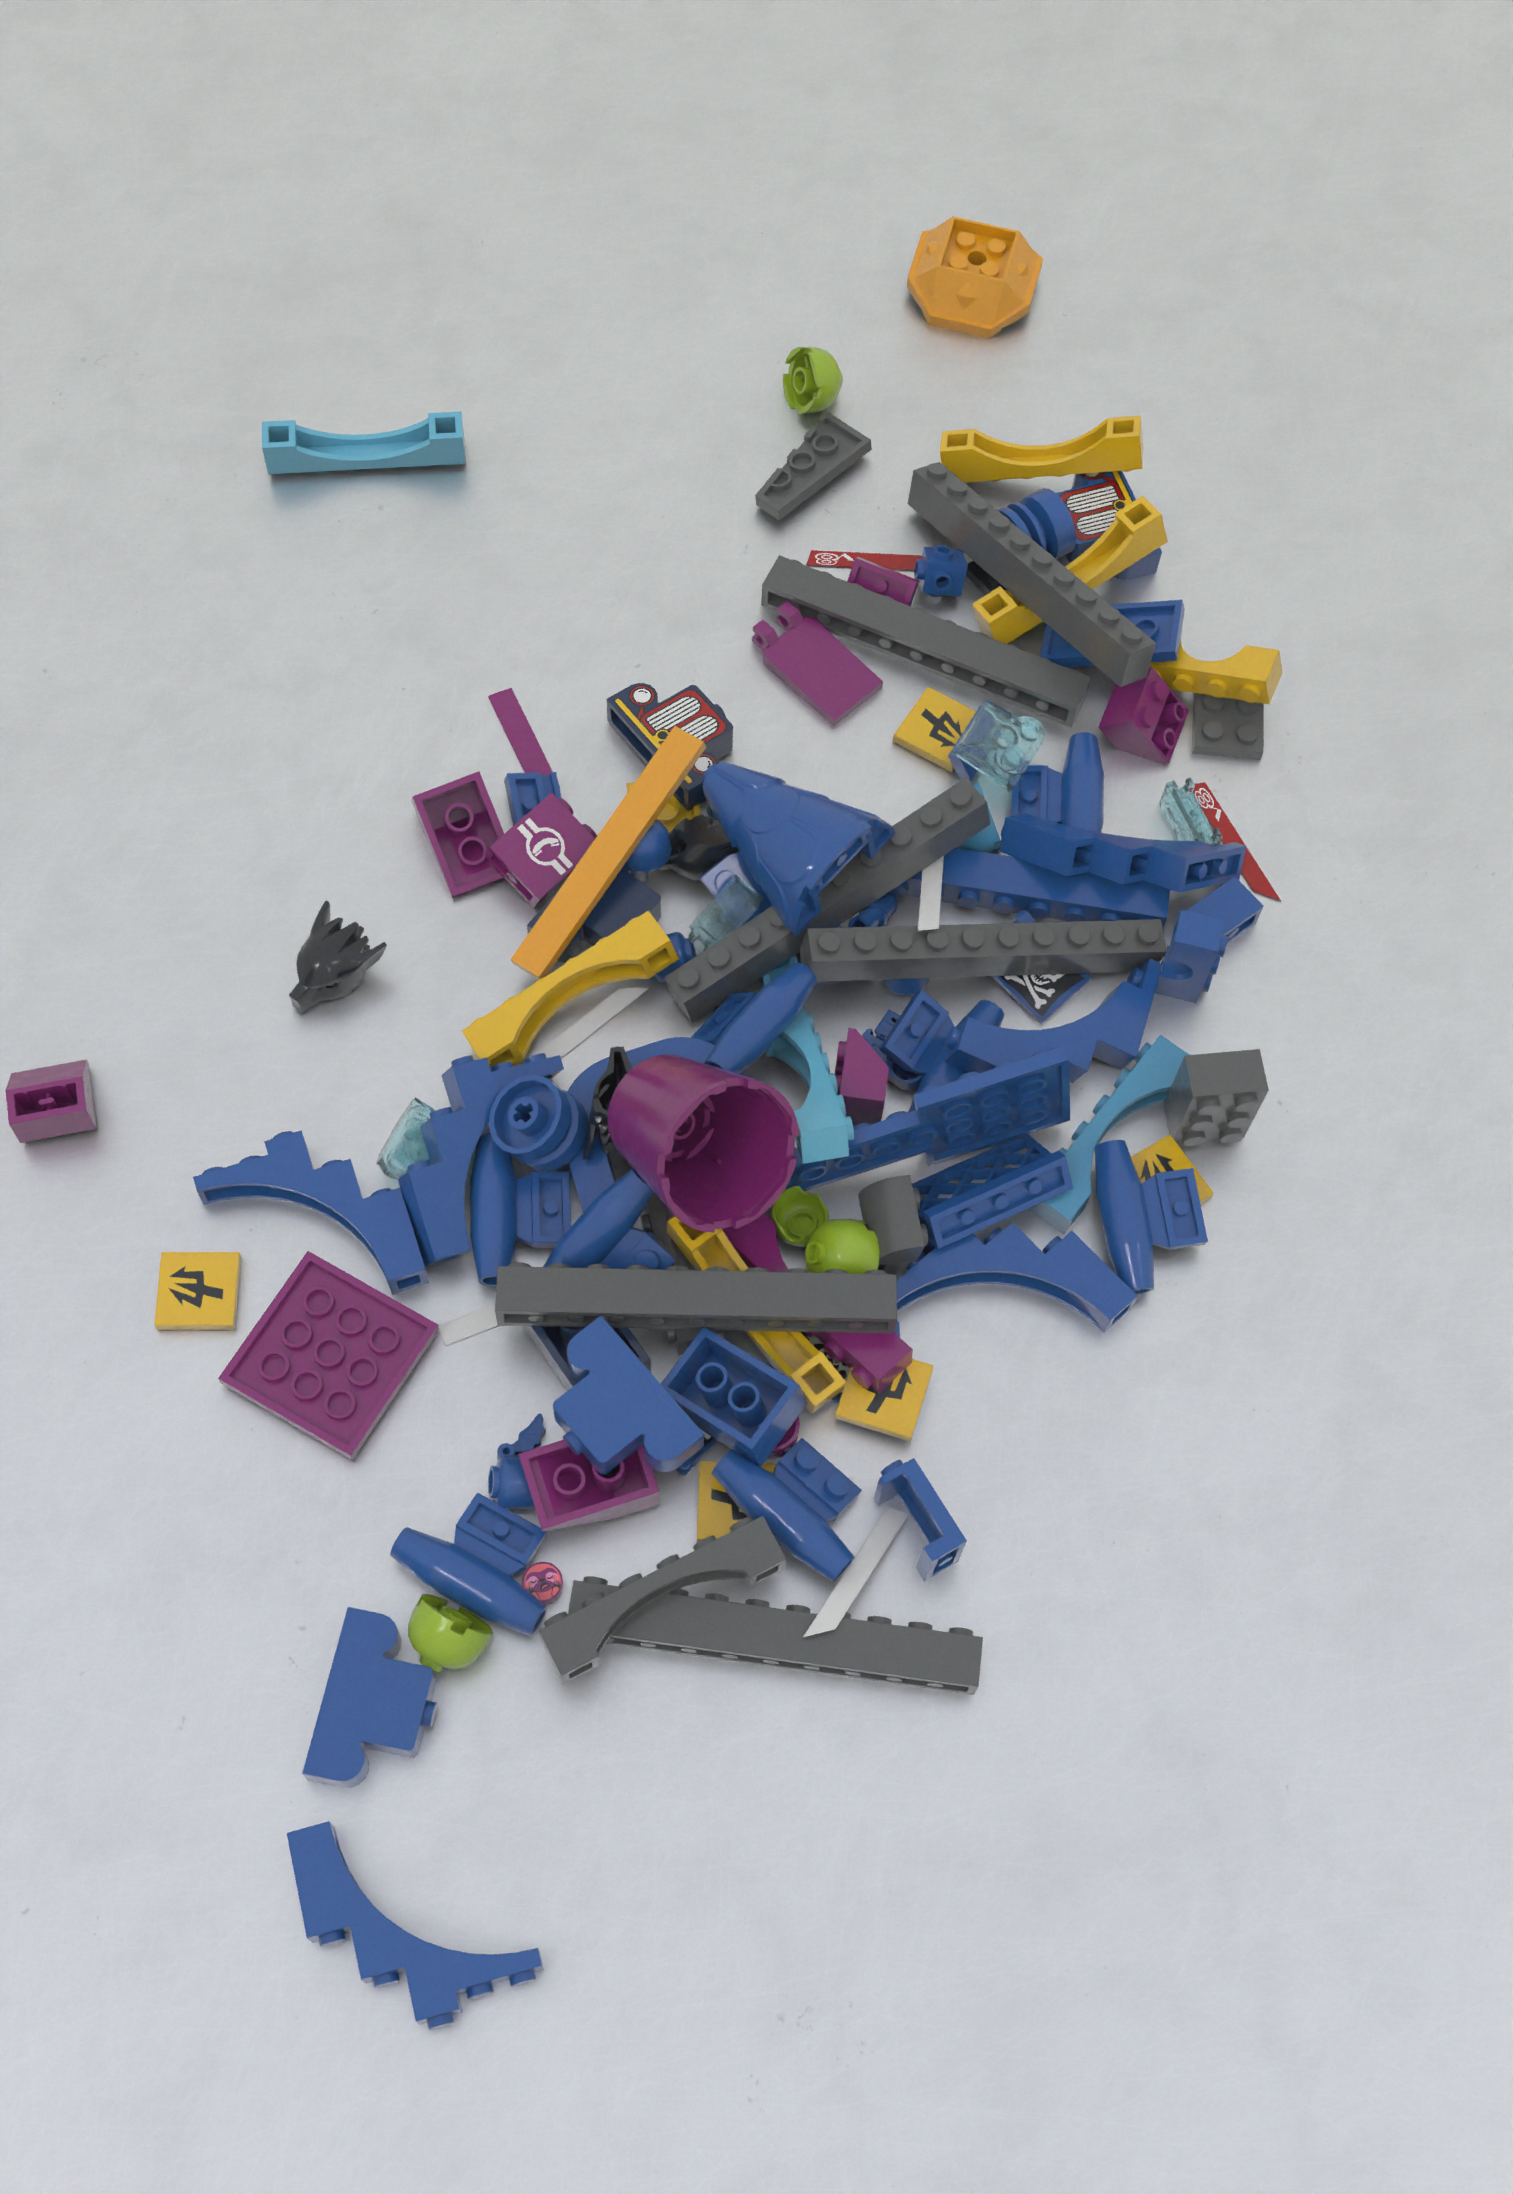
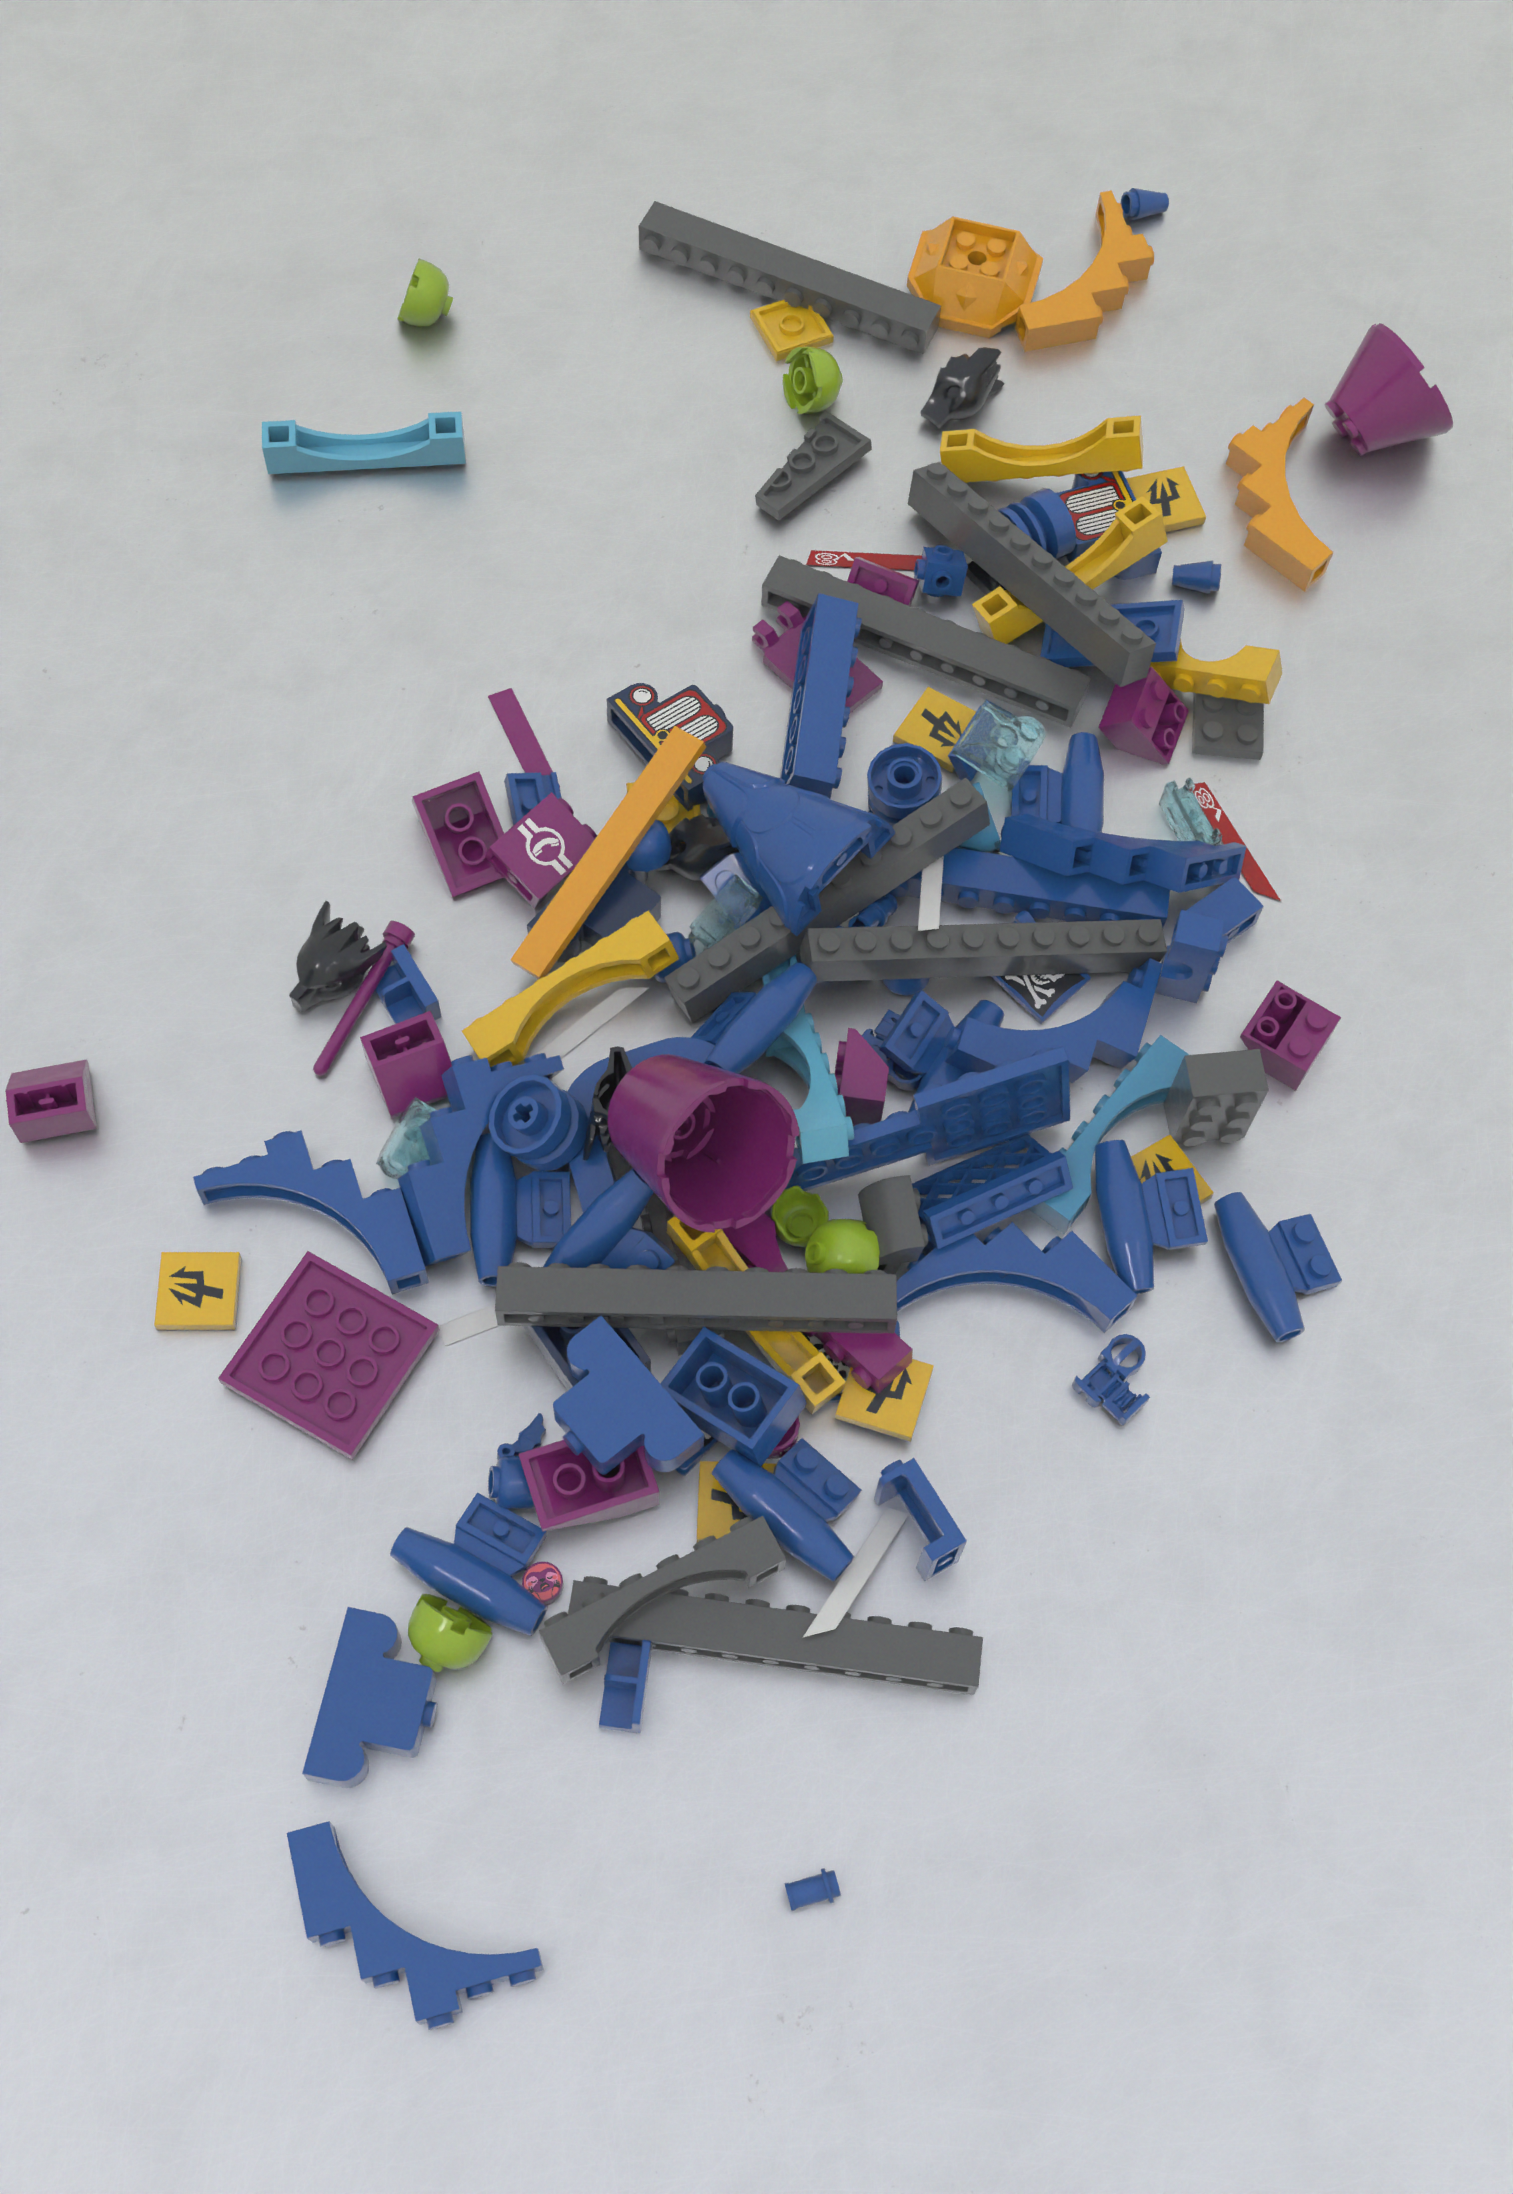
(394, 936): none -> magenta piece
(405, 989): none -> blue panel
(408, 1062): none -> magenta slope
(425, 296): none -> lime cylinder
(625, 1687): none -> blue panel
(789, 277): none -> dark grey brick
(790, 327): none -> yellow tile
(813, 1889): none -> blue pin
(820, 696): none -> blue brick
(902, 781): none -> blue wheel
(963, 386): none -> black piece
(1077, 310): none -> light orange arch
(1112, 1386): none -> blue piece
(1143, 203): none -> blue cone
(1172, 496): none -> yellow tile
(1198, 576): none -> blue cone
(1275, 1262): none -> blue plate
(1276, 527): none -> light orange arch
(1289, 1033): none -> magenta slope
(1385, 397): none -> magenta cone

